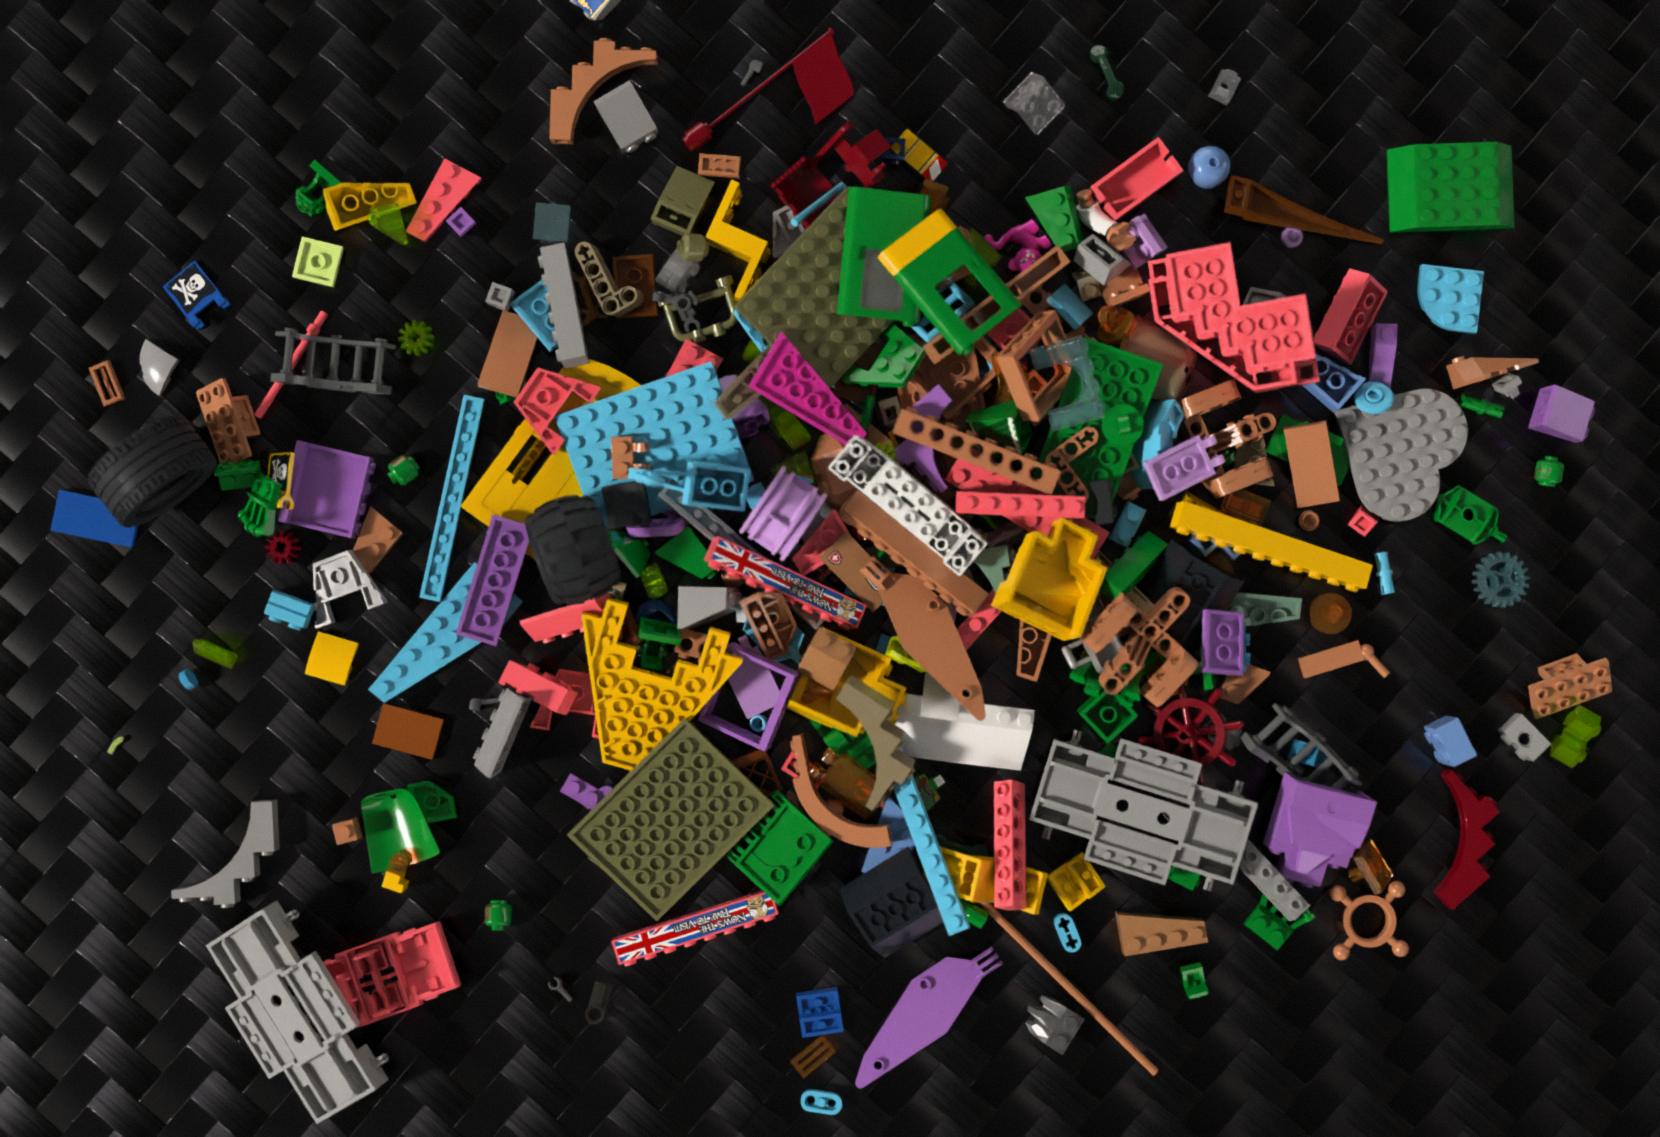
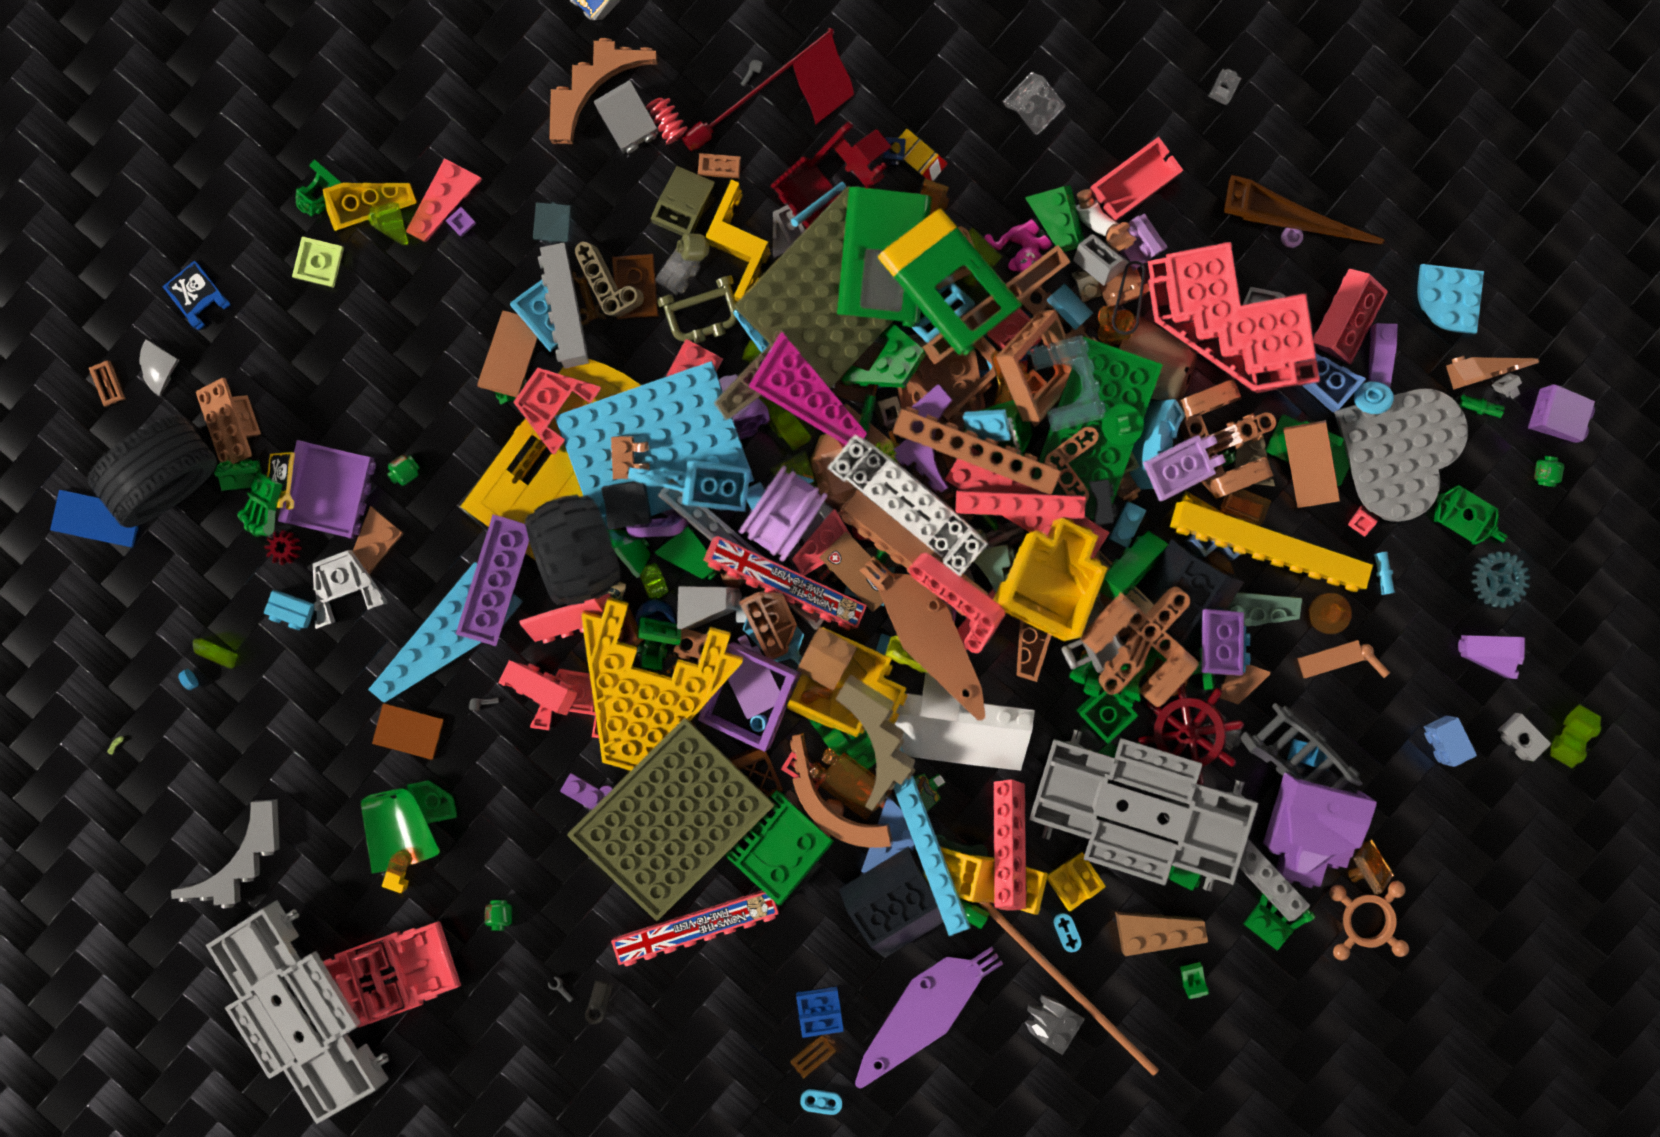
(313, 329): coral bar -> none
(331, 658): yellow slope -> none
(332, 382): dark grey fence -> none
(347, 830): nougat brick -> none
(410, 333): clear neon green gear -> none
(452, 498): medium azure plate -> none
(500, 296): light grey brick -> none
(502, 732): light grey slope -> none
(666, 120): none -> coral piece
(682, 303): dark grey piece -> none
(962, 596): none -> coral beam
(988, 424): none -> medium azure plate
(1115, 88): clear green bar -> none
(1119, 296): none -> black piece
(1209, 167): medium blue cylinder -> none
(1308, 520): nougat plate -> none
(1450, 187): green slope -> none
(1474, 842): dark red arch -> none
(1495, 653): none -> medium lavender slope
(1568, 684): nougat bracket -> none

